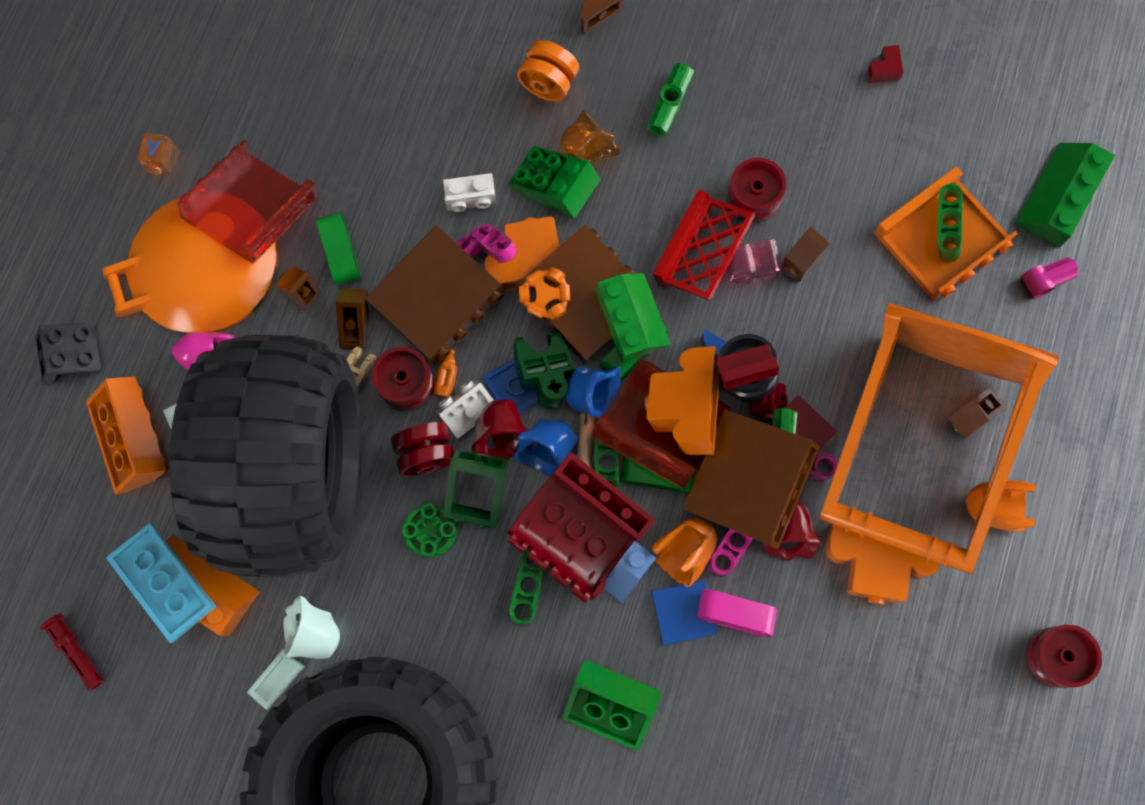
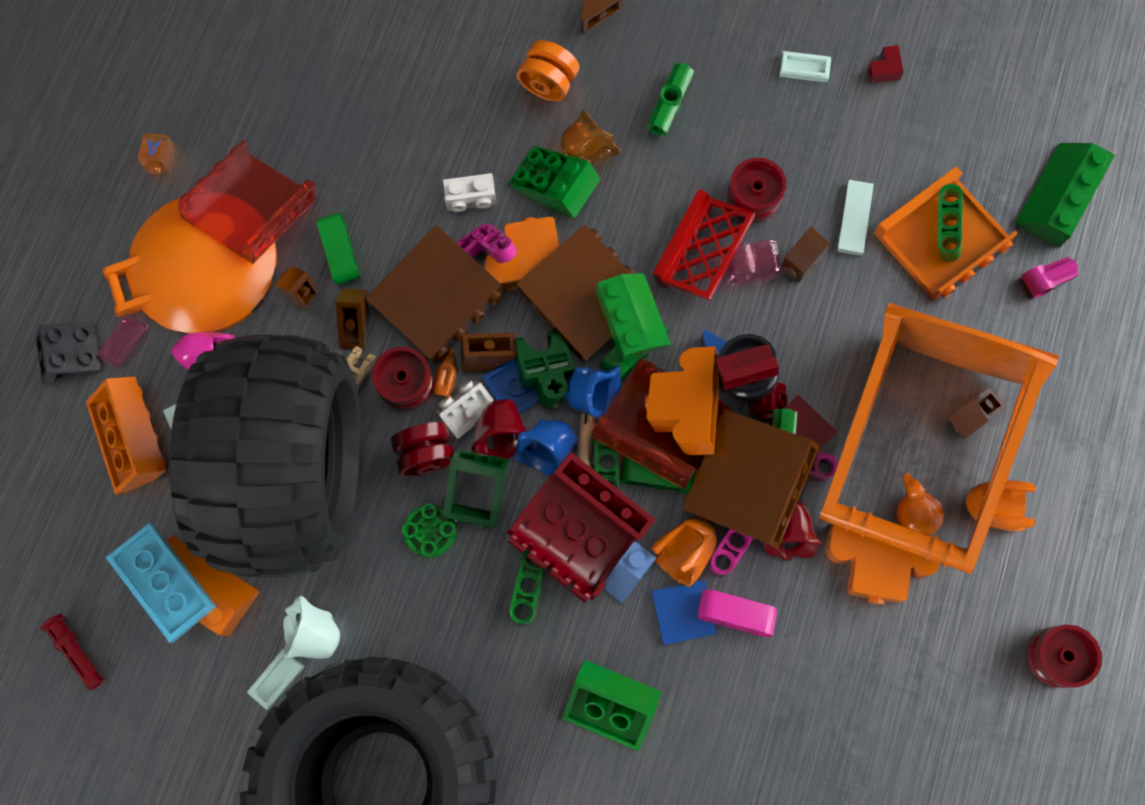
(122, 340): none -> clear pink tile
(486, 350): none -> reddish brown slope
(545, 293): orange piece -> none
(805, 66): none -> light aqua tile
(855, 218): none -> light aqua tile
(919, 509): none -> orange hair

